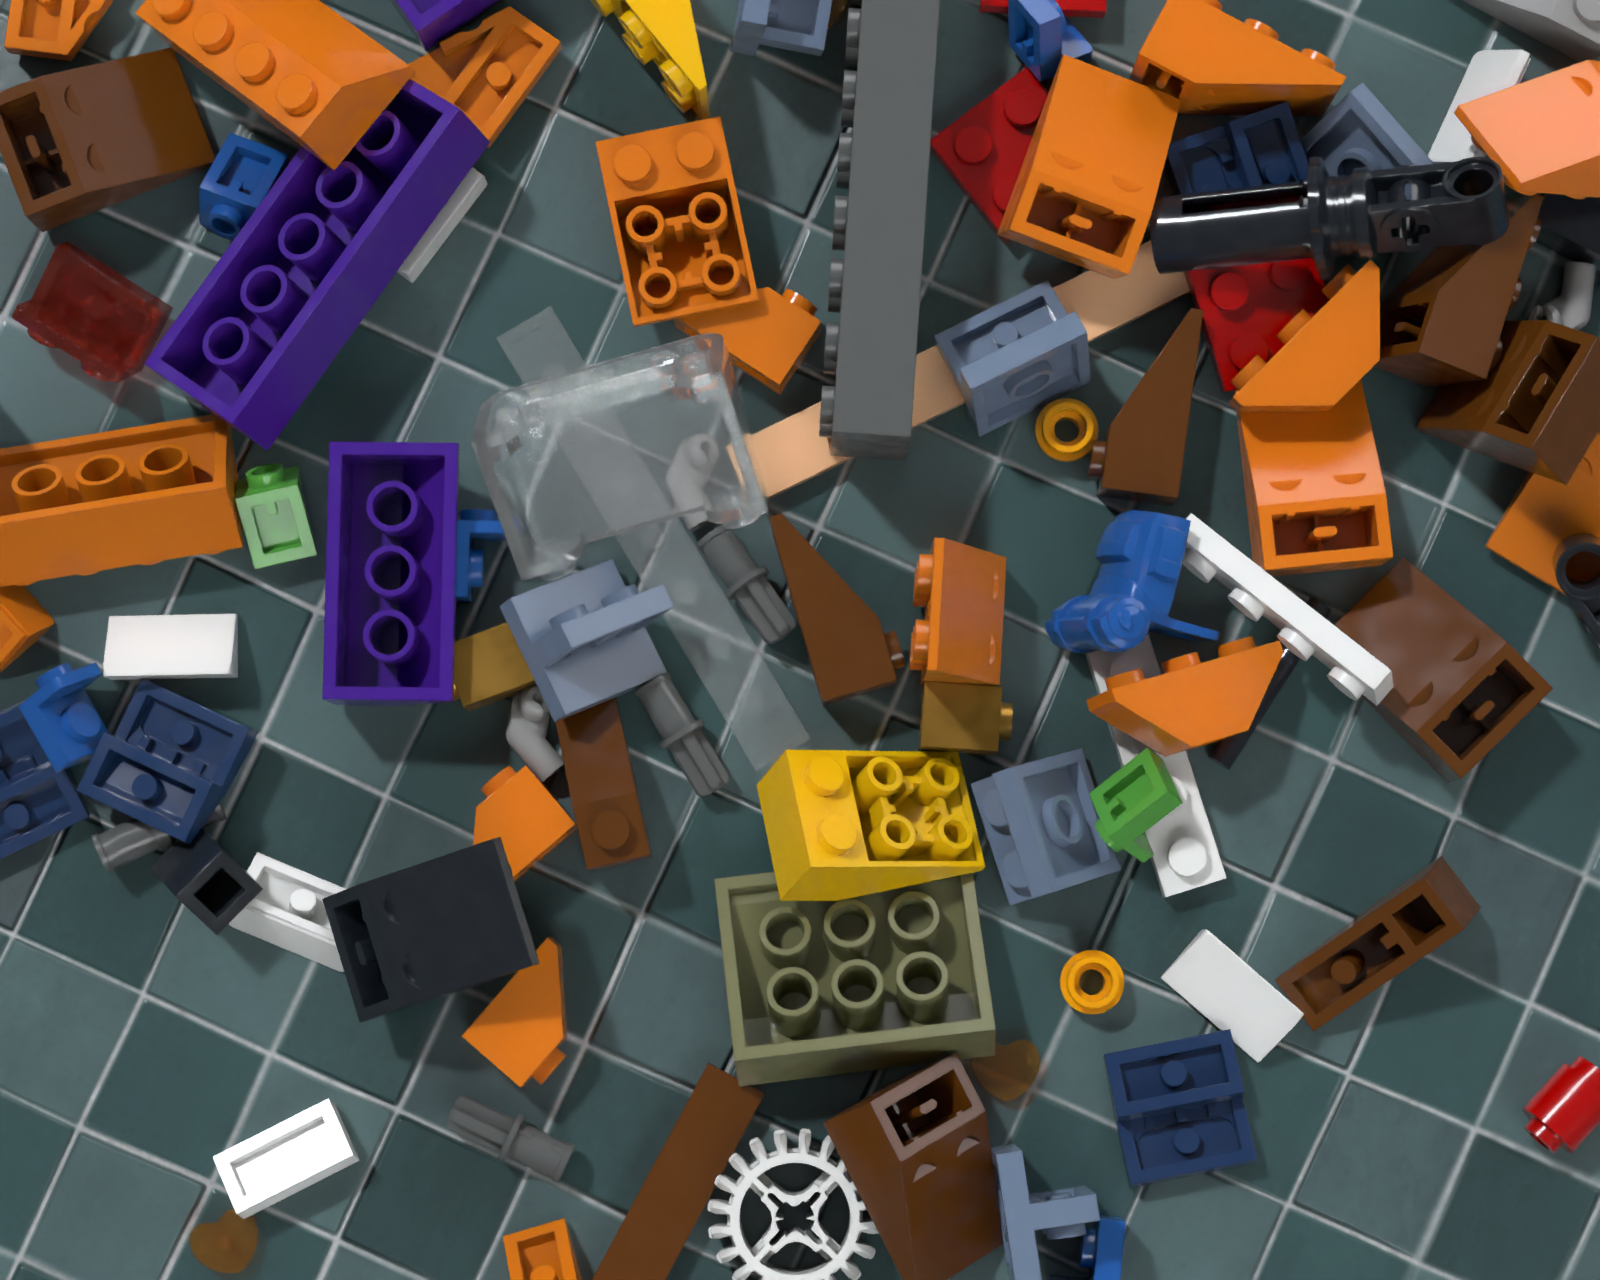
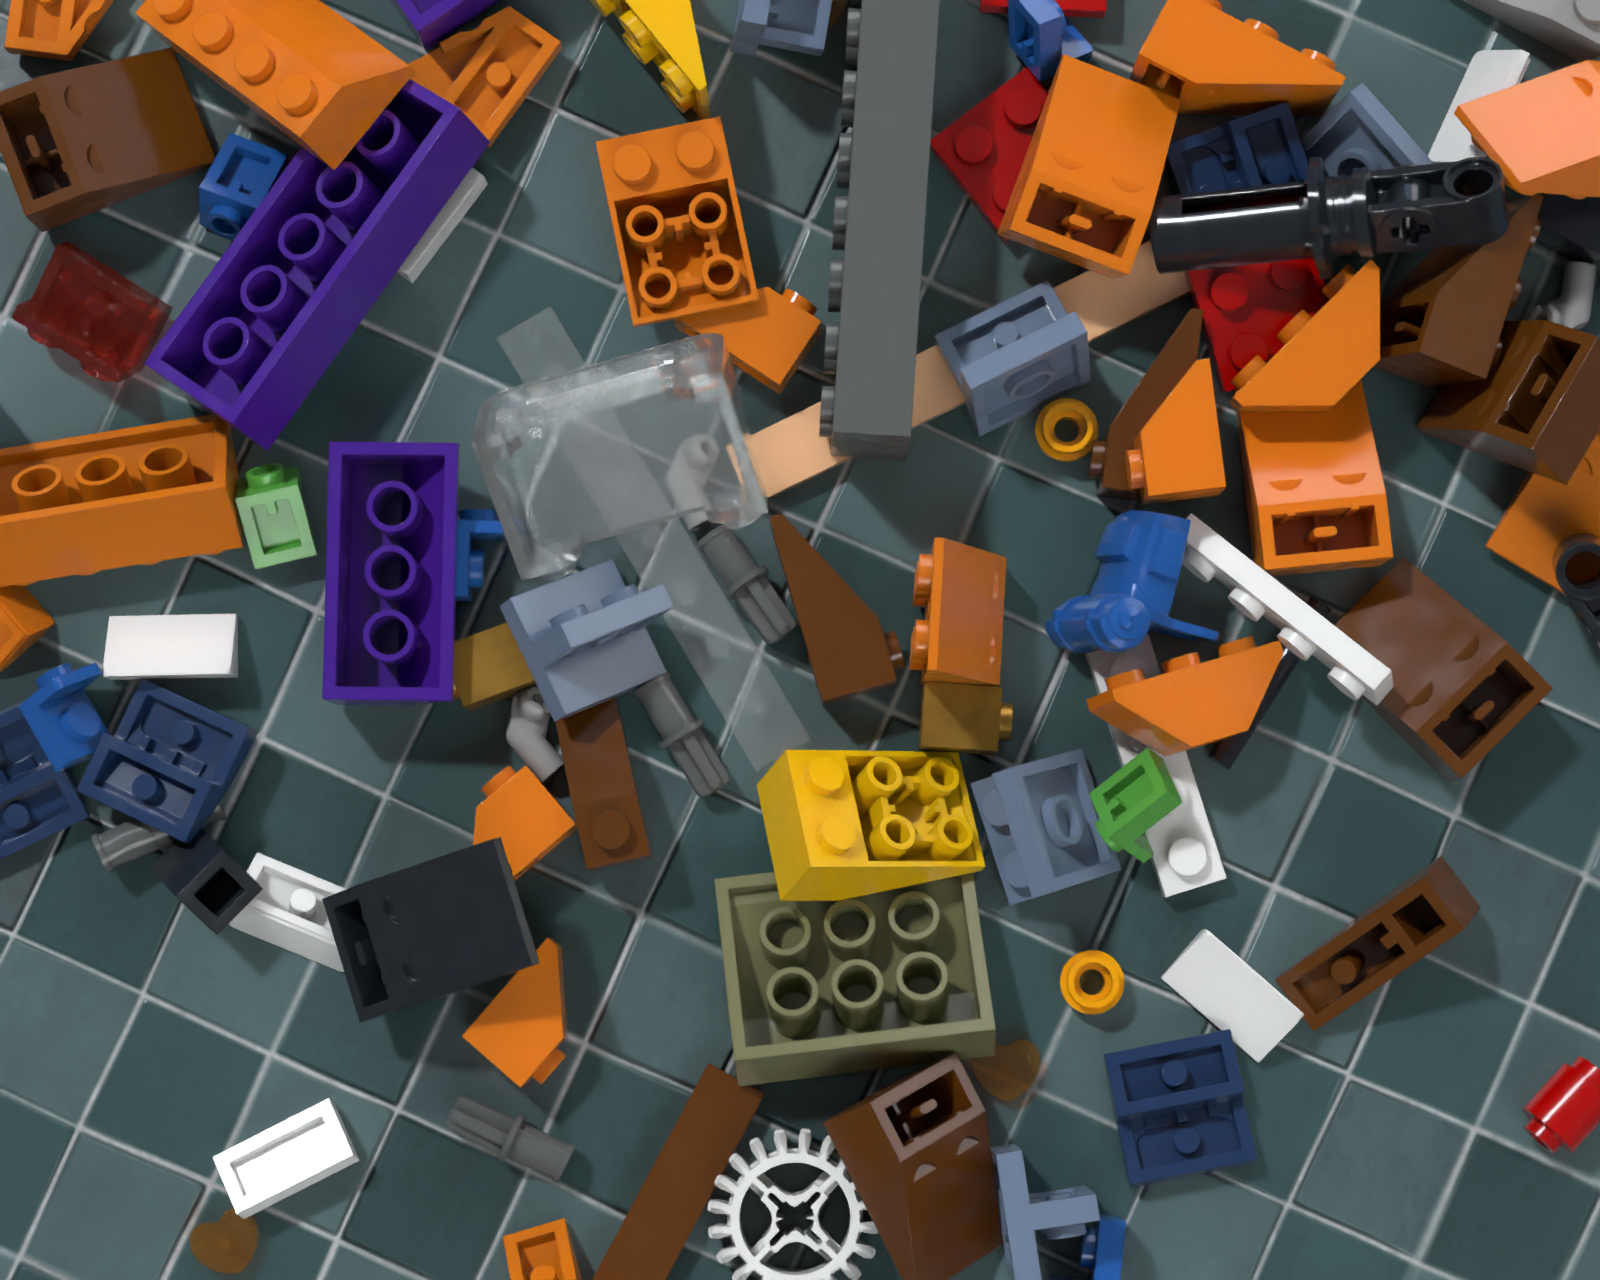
(1180, 444): none -> orange slope

